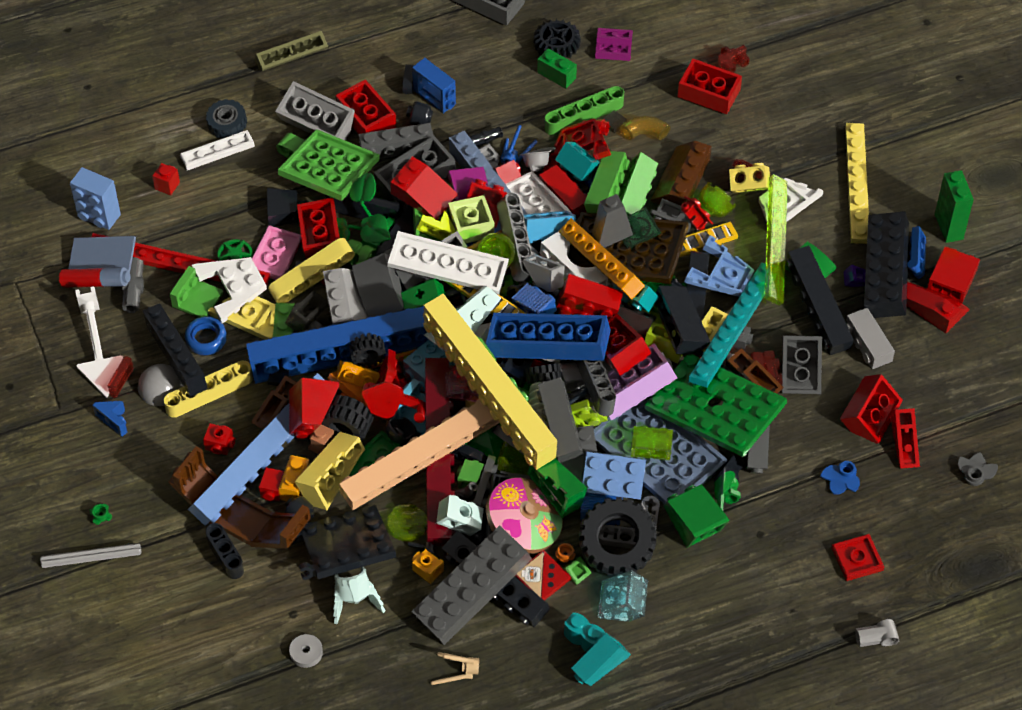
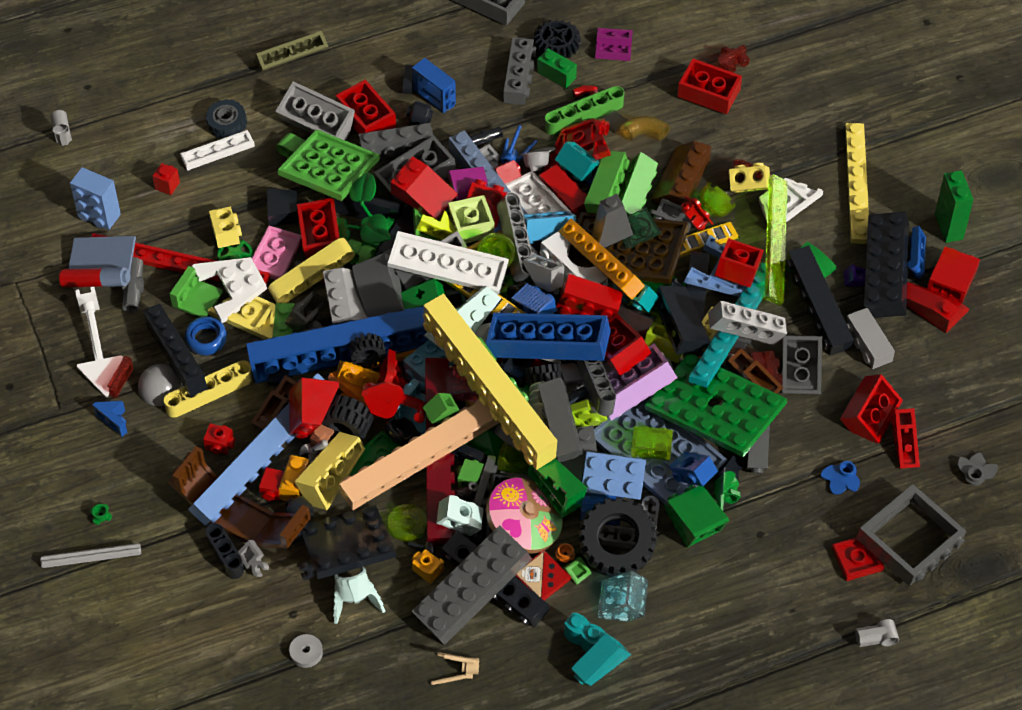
(61, 127): none -> light grey piece
(225, 227): none -> light yellow brick
(251, 558): none -> light grey plate
(307, 448): none -> light grey bar
(440, 408): none -> bright green brick
(518, 71): none -> dark grey brick
(584, 90): none -> red arm
(693, 468): none -> blue brick
(739, 262): none -> red brick
(747, 322): none -> light grey brick
(889, 557): none -> dark grey window

